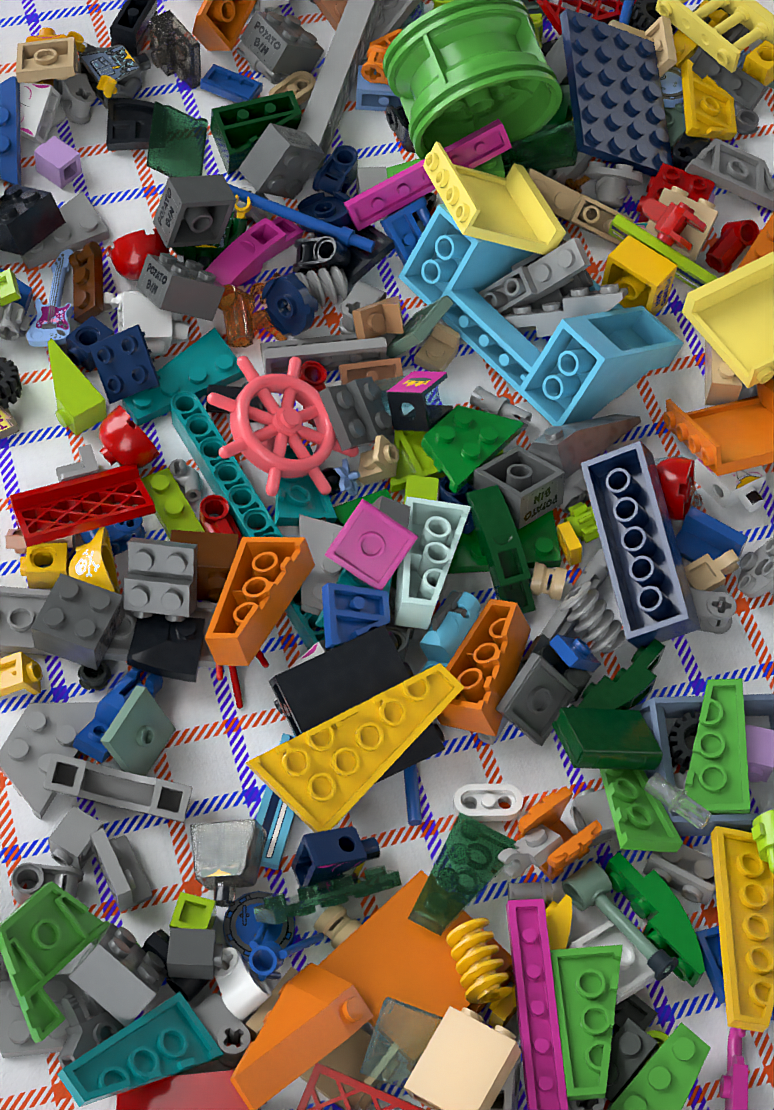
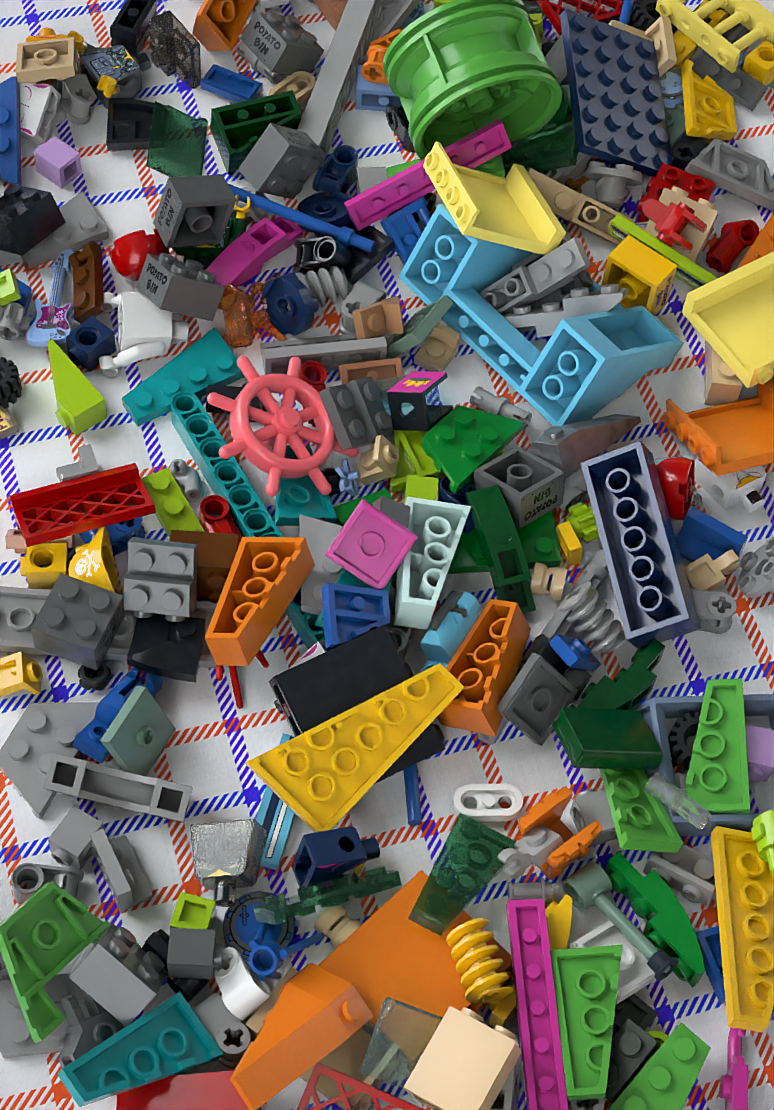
(125, 364): dark blue hinge -> none
(125, 441): red cylinder -> none
(747, 122): flat silver plate -> none

